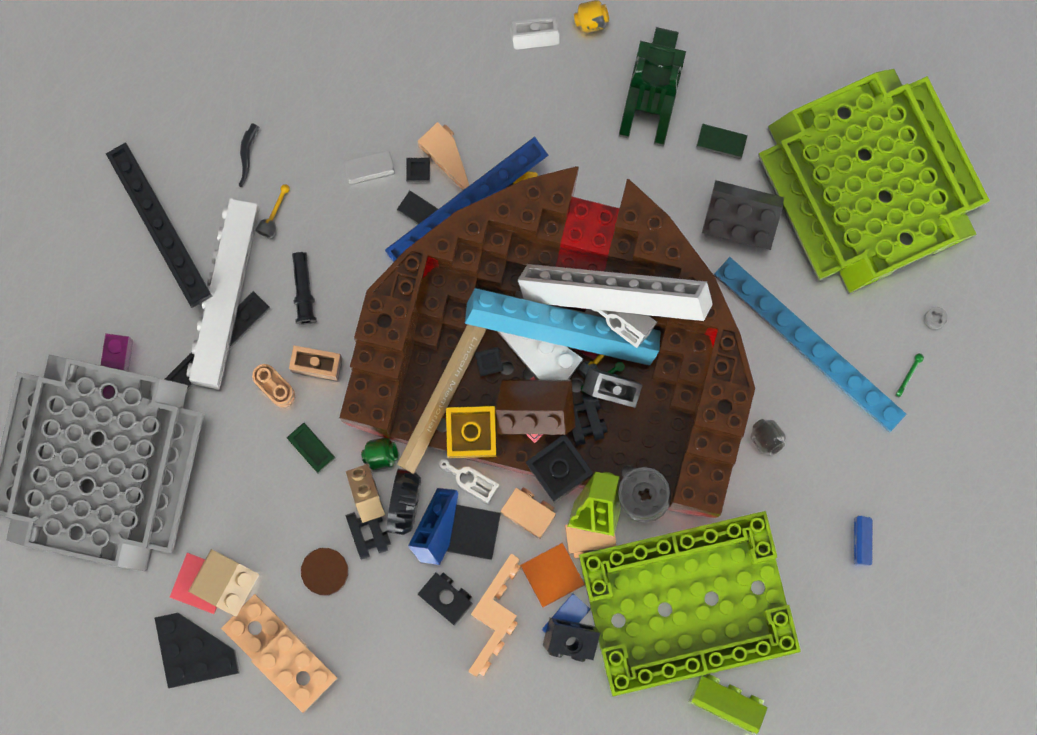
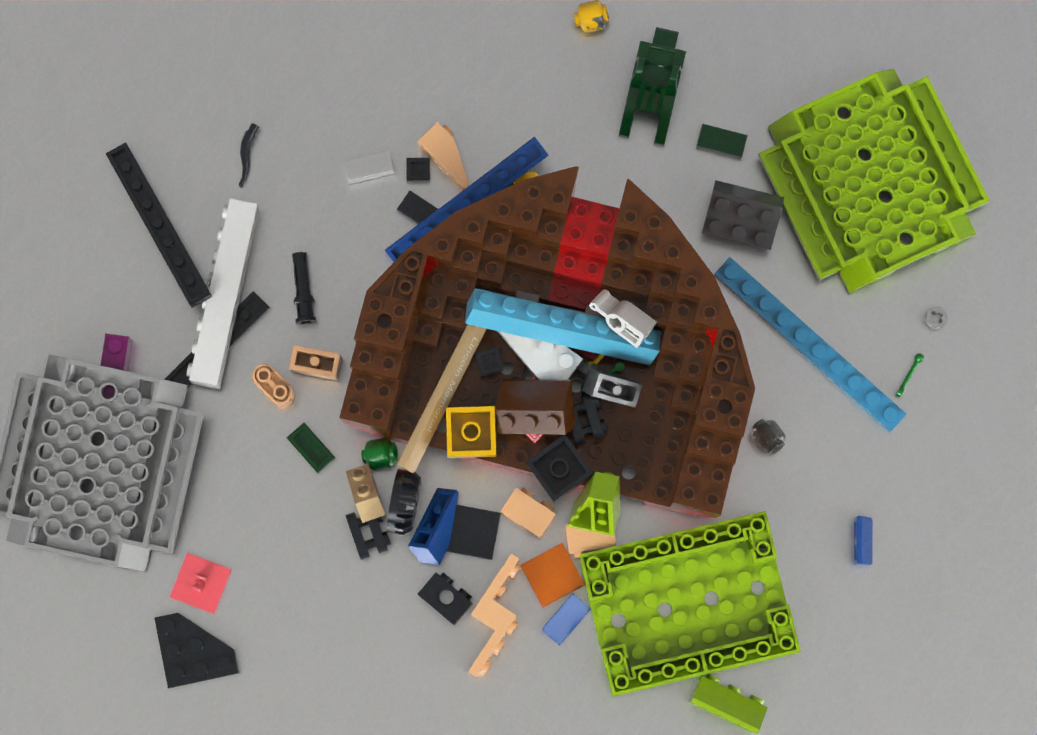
(223, 582): tan slope -> none
(267, 226): hinge -> none
(279, 653): light nougat bracket -> none
(324, 571): reddish brown tile -> none
(472, 488): white piece -> none
(535, 33): white slope -> none
(560, 631): black brick -> none
(616, 292): white brick -> none
(640, 481): flat silver wheel -> none

